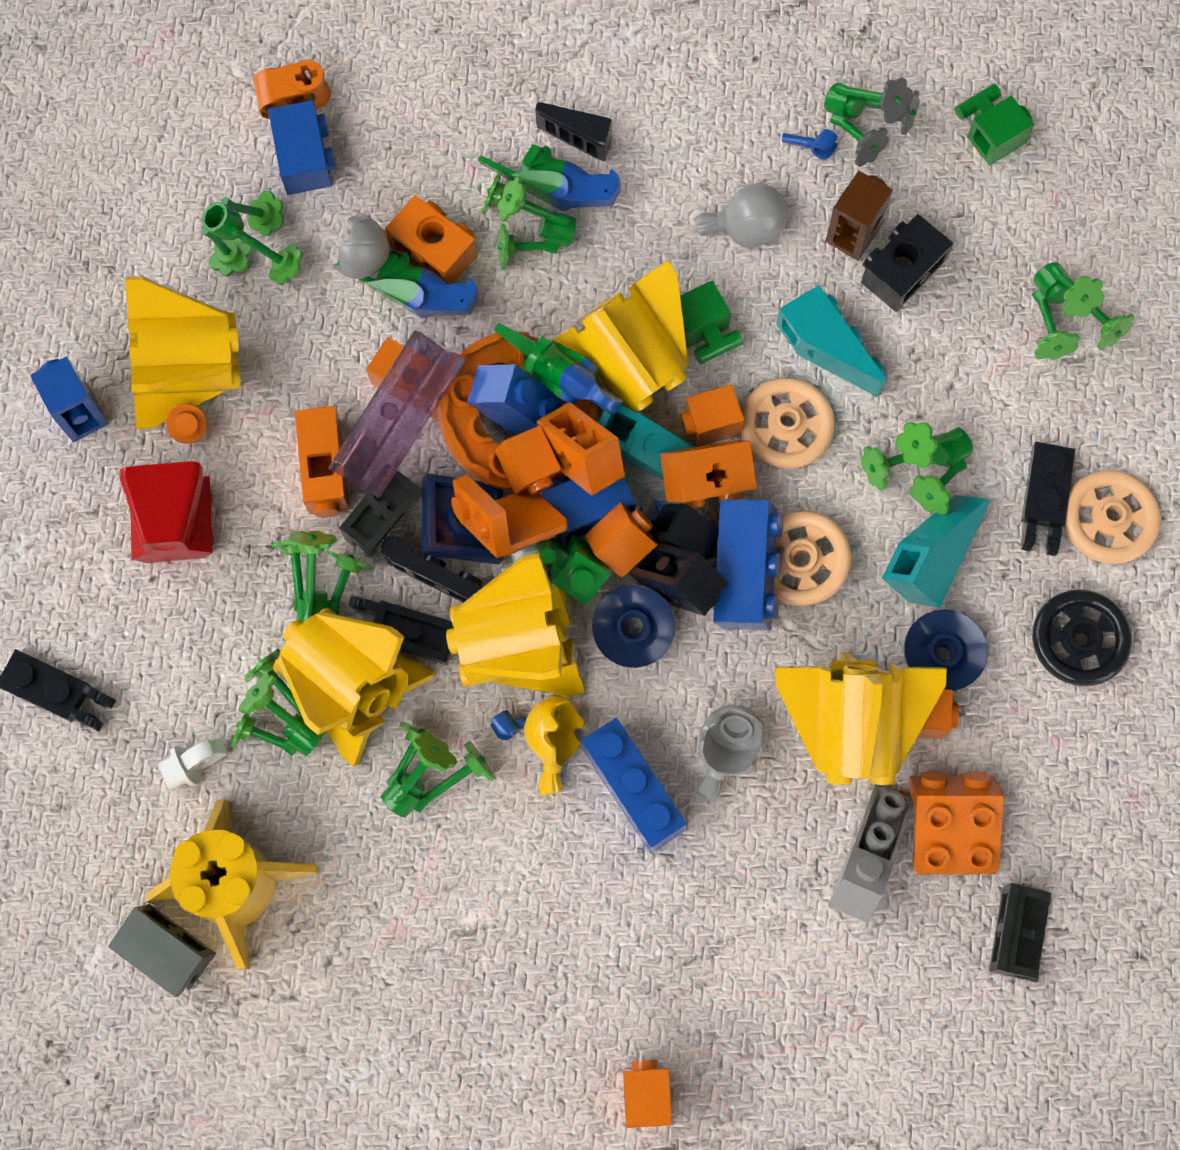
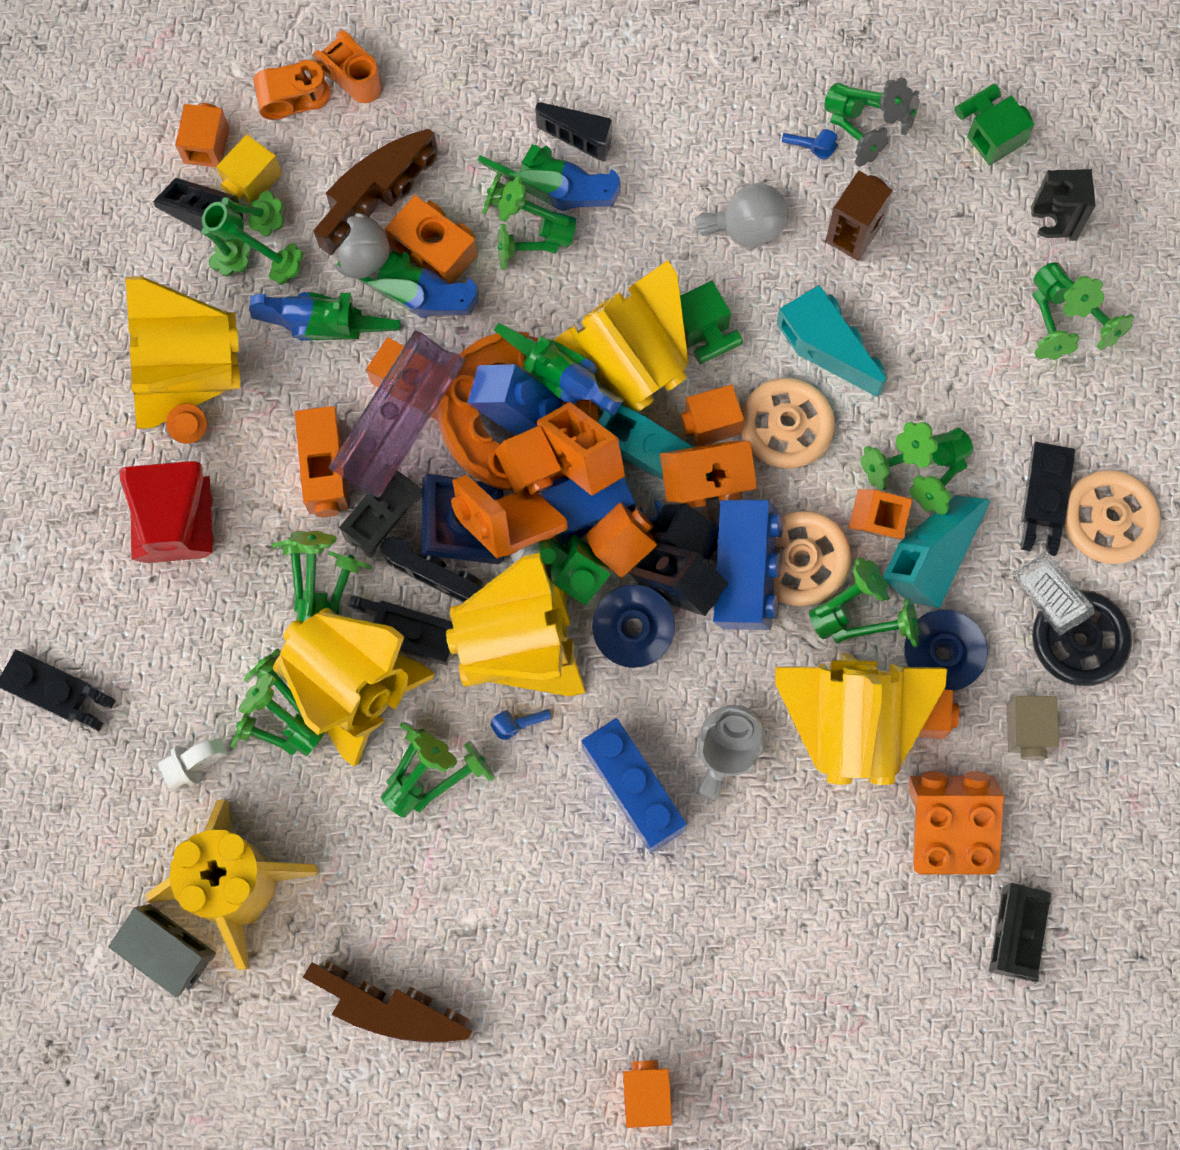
(68, 398): blue brick -> none
(184, 210): none -> black slope
(202, 135): none -> orange brick
(248, 170): none -> yellow brick
(300, 147): blue brick -> none
(318, 316): none -> animal
(346, 63): none -> orange piece
(380, 175): none -> reddish brown slope
(404, 1016): none -> reddish brown slope
(552, 738): yellow hair -> none
(833, 616): none -> plant
(872, 853): light grey slope -> none
(880, 513): none -> orange brick
(898, 282): black brick -> none
(1032, 726): none -> dark tan brick
(1053, 593): none -> clear tile
(1067, 199): none -> pearl dark grey hinge

